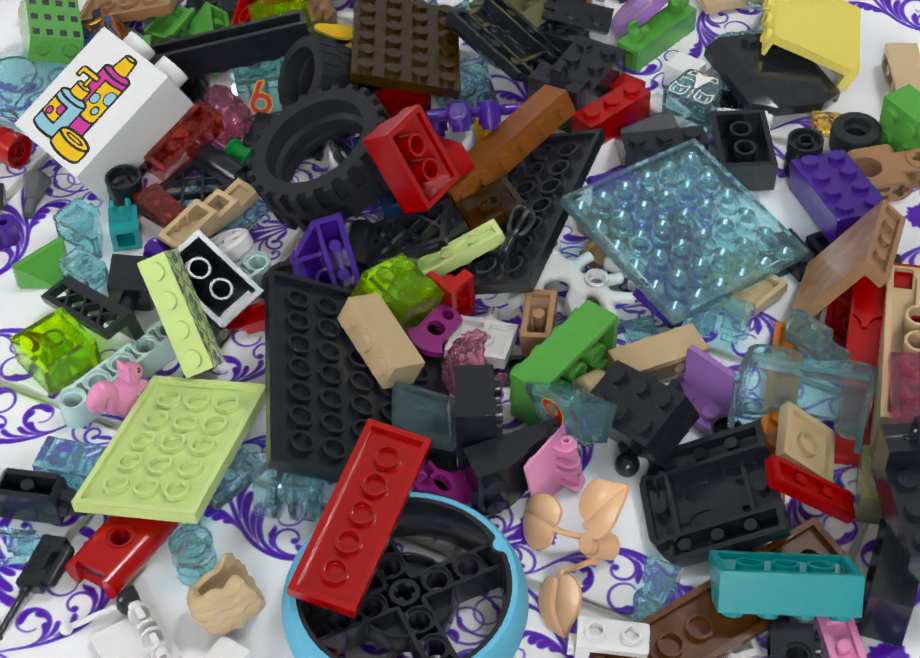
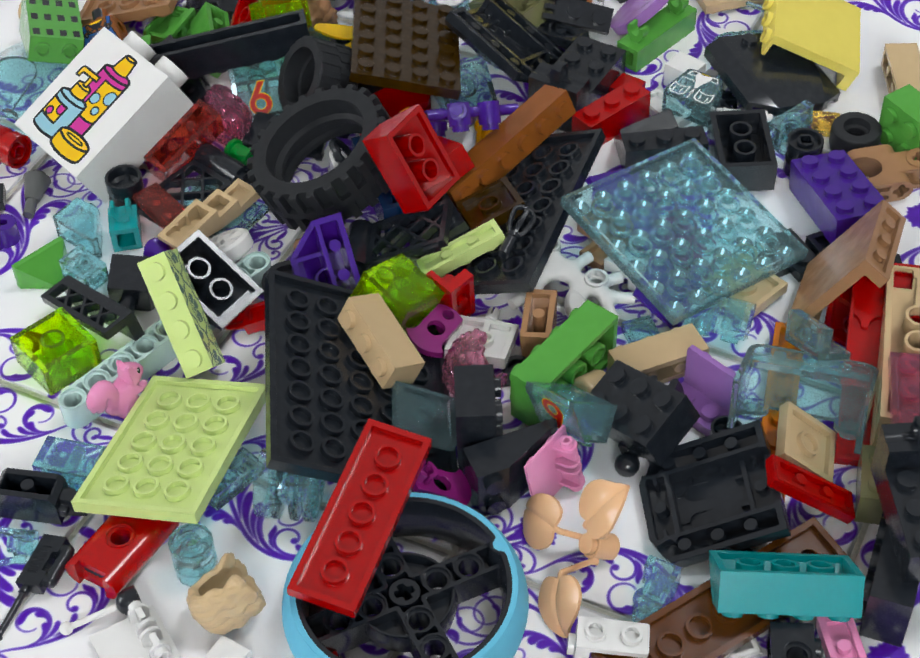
(781, 126): none -> clear light blue plate

